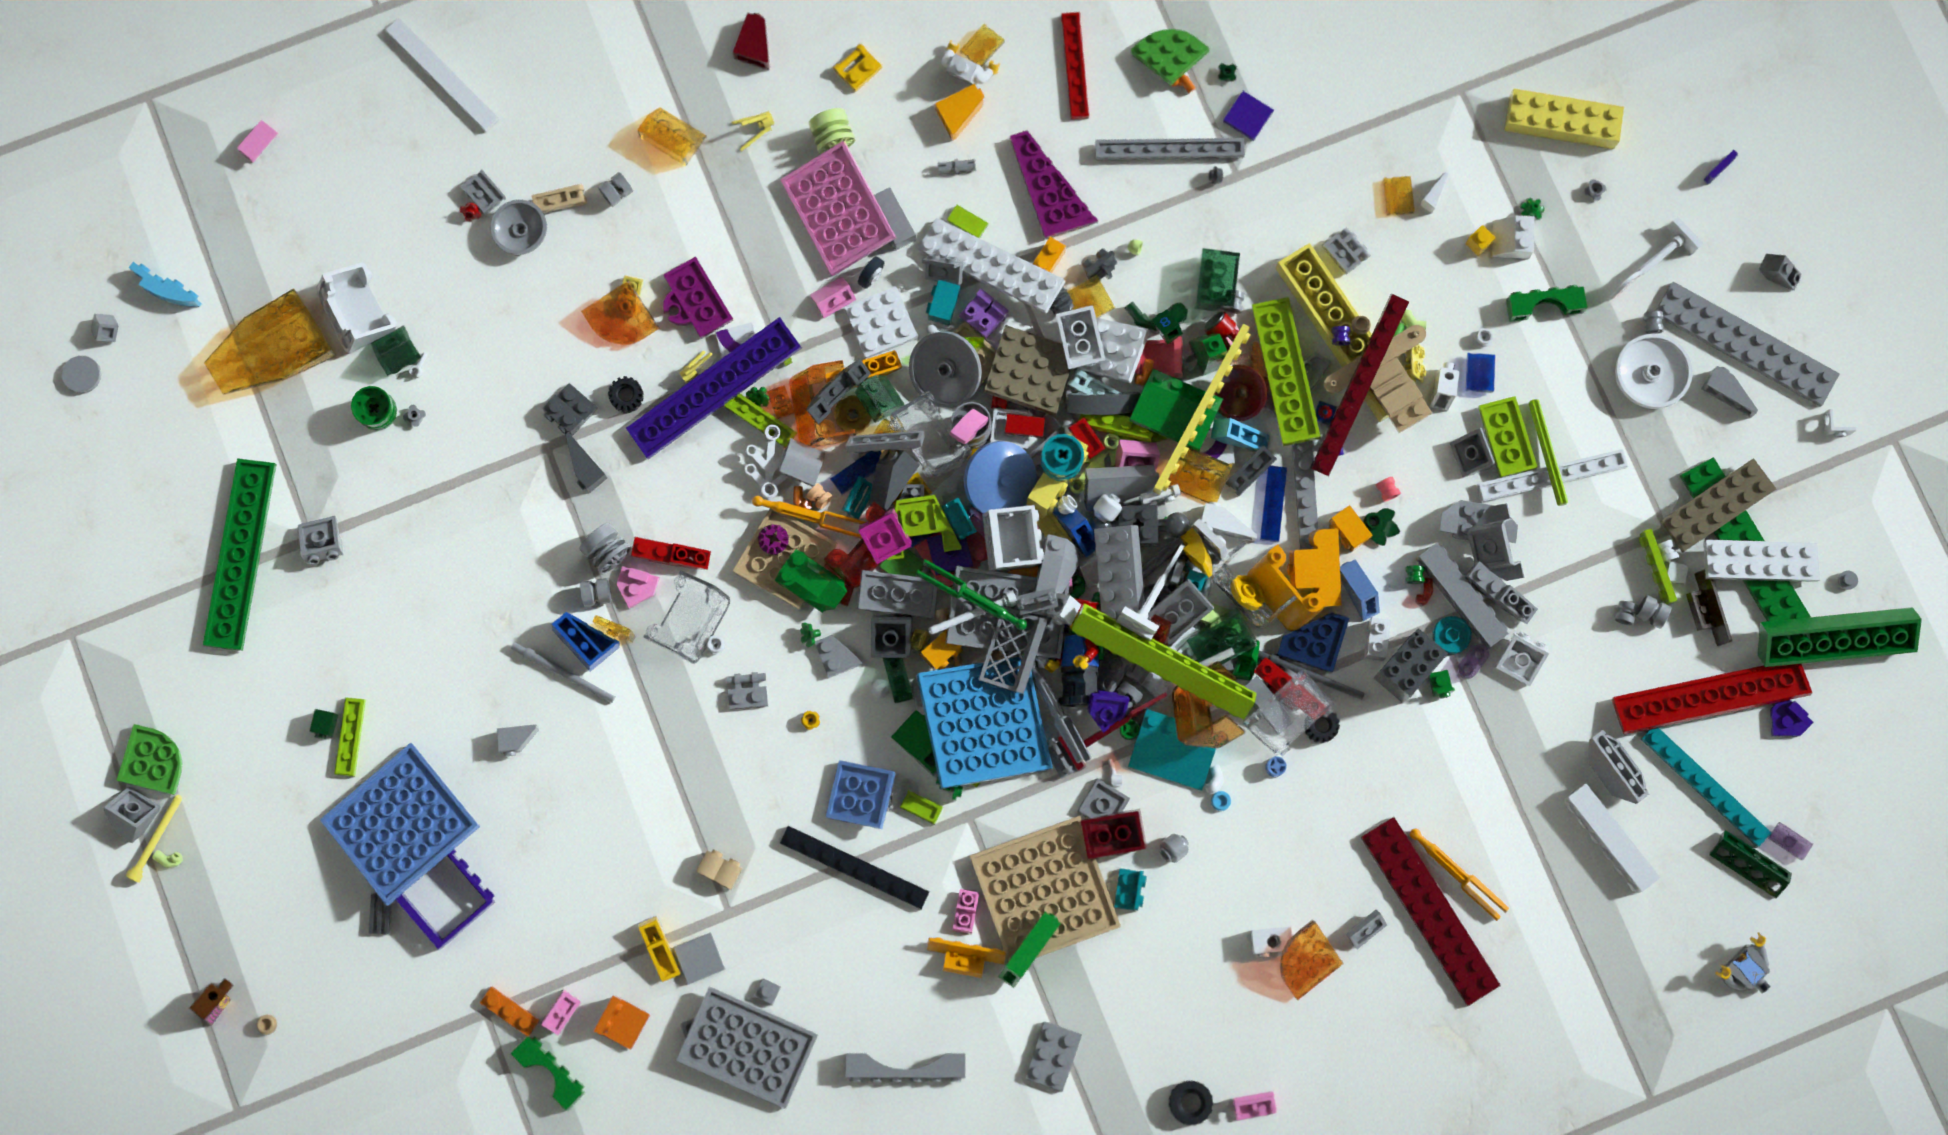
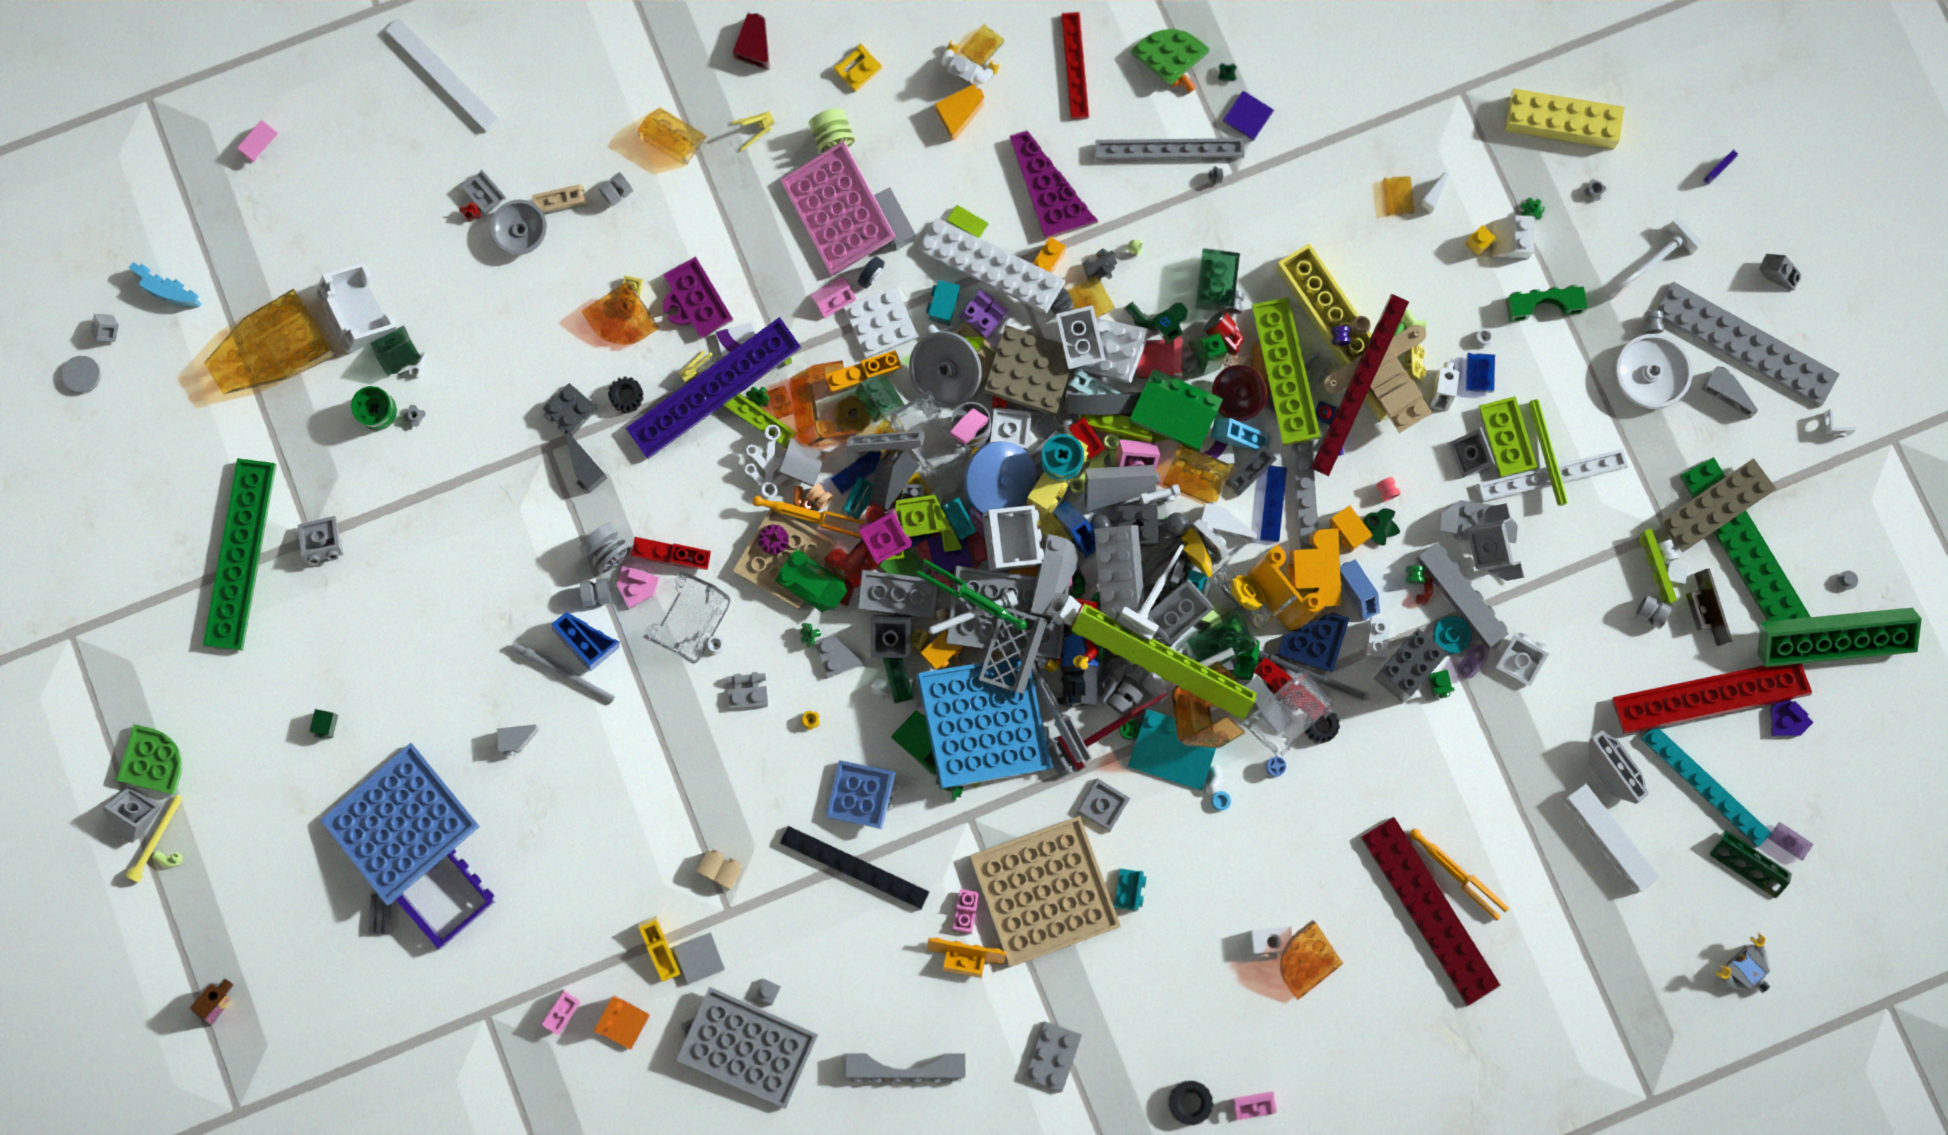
(267, 1024): tan plate -> none
(350, 737): lime tile -> none
(510, 1011): orange plate -> none
(566, 1090): green arch -> none
(613, 629): clear yellow plate -> none
(835, 389): dark grey slope -> none
(921, 807): lime tile -> none
(943, 269): light grey bracket -> none
(956, 166): light grey pin -> none
(1024, 425): red tile -> none
(1029, 949): green slope -> none
(1037, 601): light grey hinge -> none
(1066, 505): white plate -> none
(1107, 507): white head -> none
(1107, 708): dark purple plate -> none
(1114, 834): dark red slope -> none
(1116, 780): white hand -> none
(1146, 371): orange arm -> none
(1163, 630): clear red plate -> none
(1174, 848): light grey head -> none
(1199, 417): light yellow plate -> none
(1342, 254): light grey plate -> none
(1366, 929): light grey plate -> none
(1500, 593): light grey slope -> none
(1626, 612): light grey wheel -> none
(1761, 560): white plate -> none

